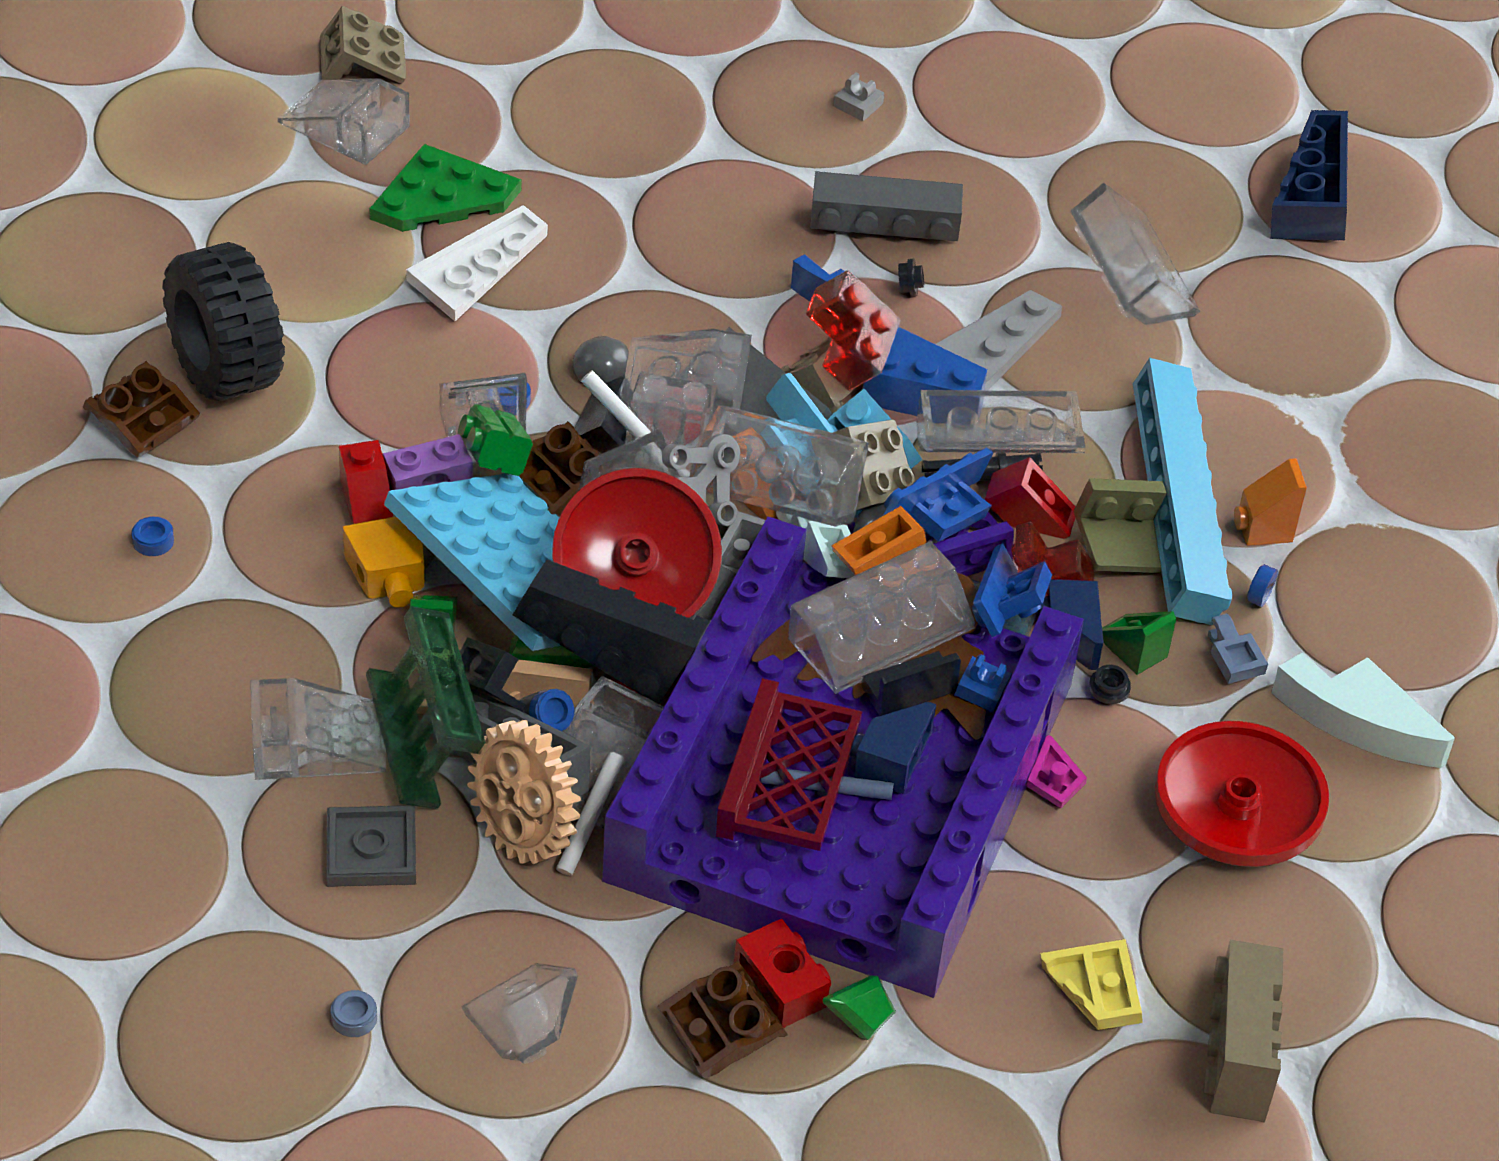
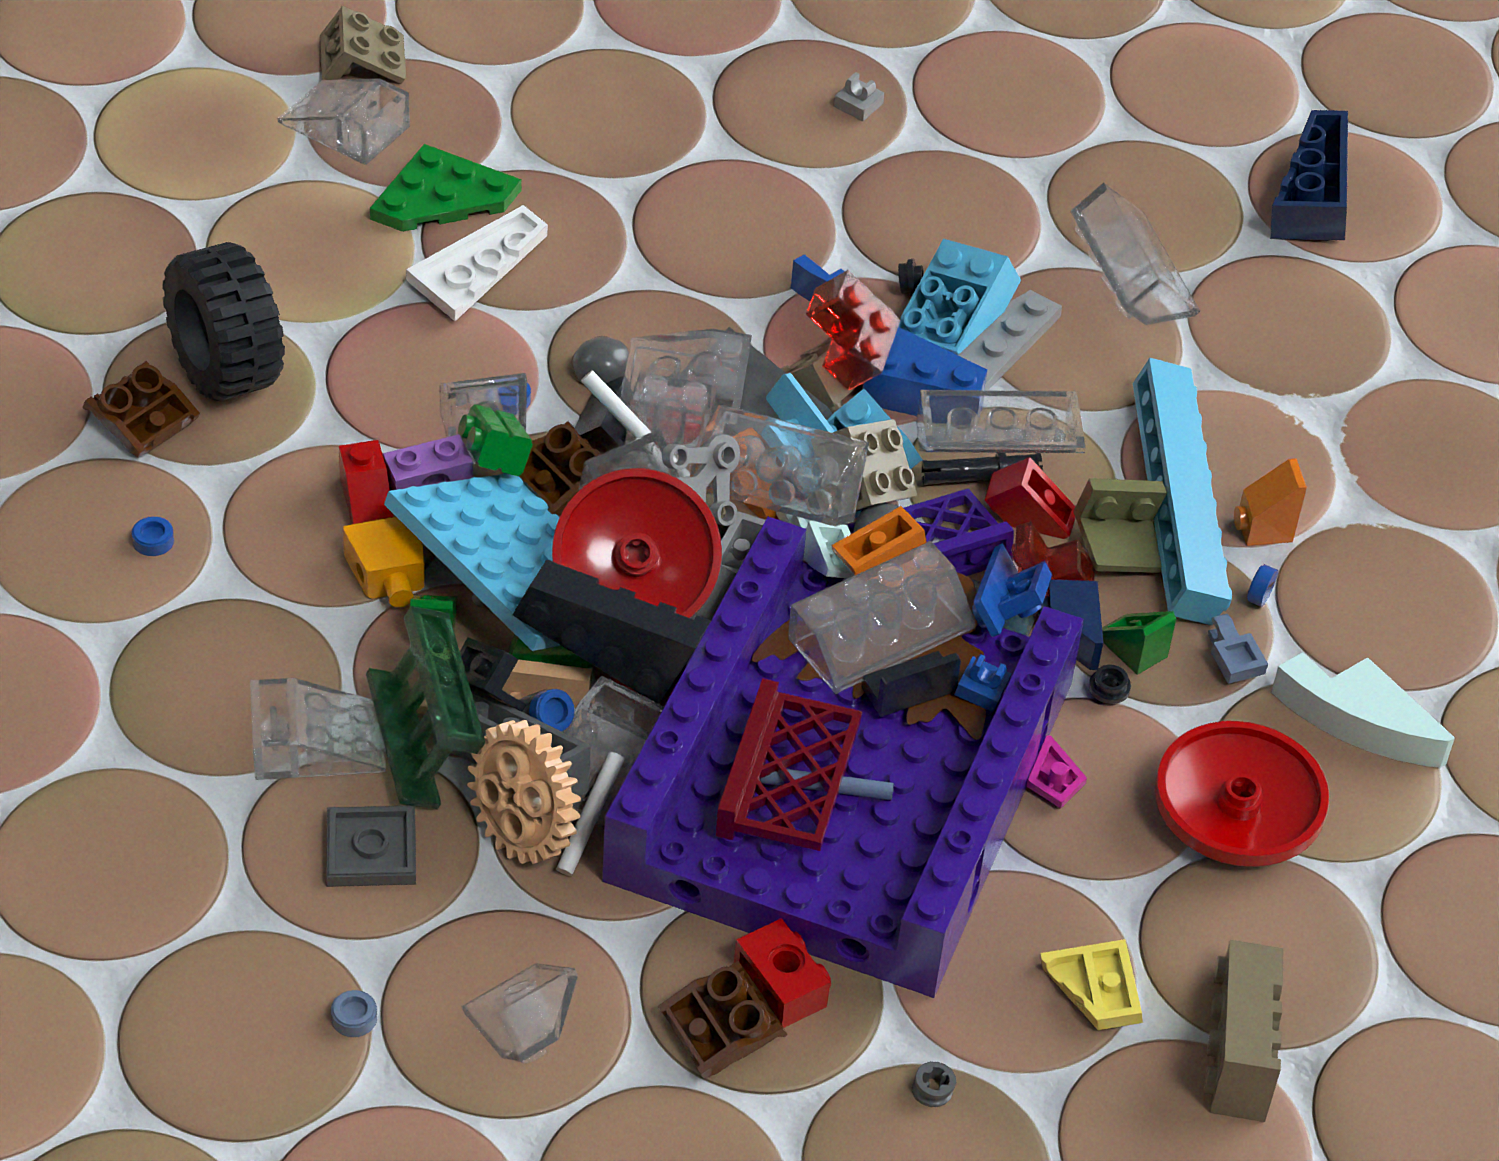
(862, 1006): green piece -> none
(886, 206): dark grey brick -> none
(894, 745): dark blue slope -> none
(921, 1084): none -> dark grey bush
(944, 500): blue bracket -> none
(960, 295): none -> medium azure slope

